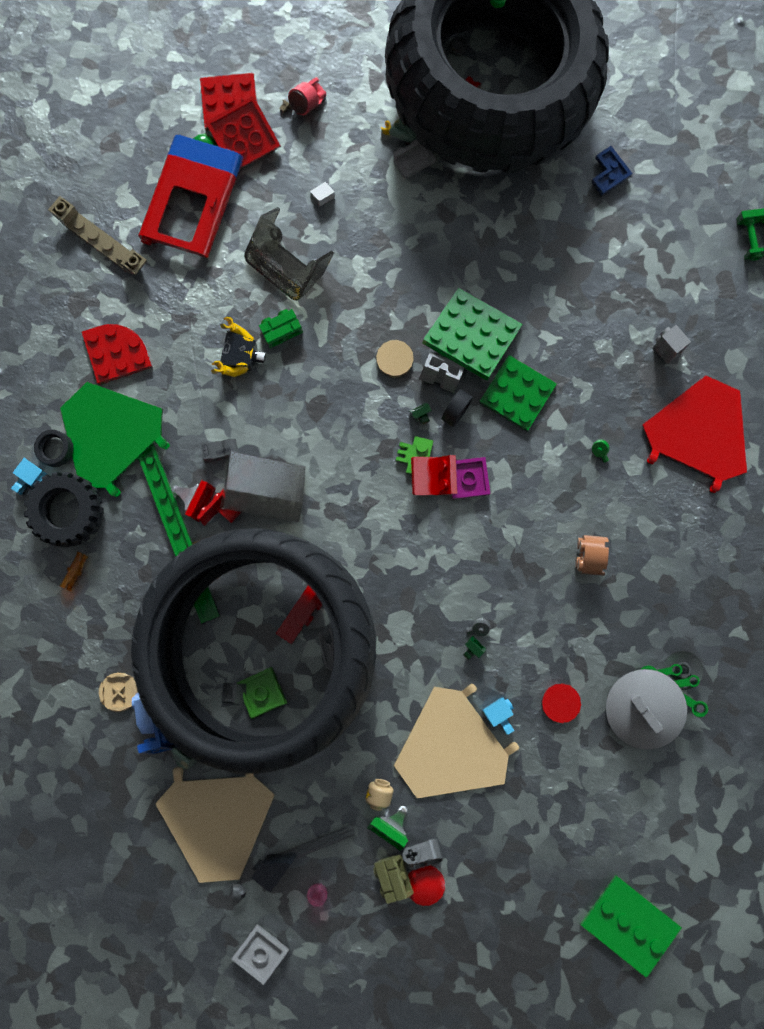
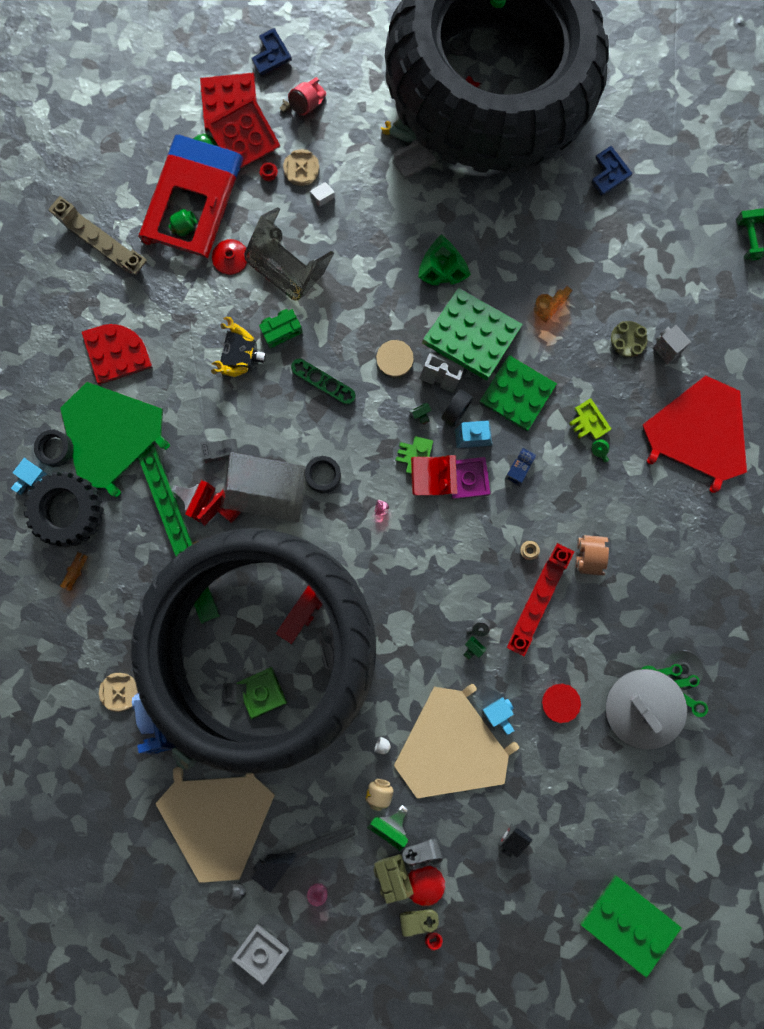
(182, 223): none -> green head
(229, 265): none -> red dish
(268, 167): none -> red plate
(275, 54): none -> dark blue plate
(301, 167): none -> tan tile
(322, 383): none -> dark green beam
(322, 460): none -> black tyre
(381, 508): none -> clear pink hinge
(382, 746): none -> white hinge
(415, 922): none -> olive piece
(434, 945): none -> red hinge
(443, 264): none -> green brick
(473, 434): none -> medium azure torso
(514, 841): none -> black slope
(520, 467): none -> dark blue leg
(536, 550): none -> tan plate
(539, 599): none -> red slope
(553, 303): none -> clear orange plate
(590, 420): none -> lime hinge
(629, 338): none -> olive dish

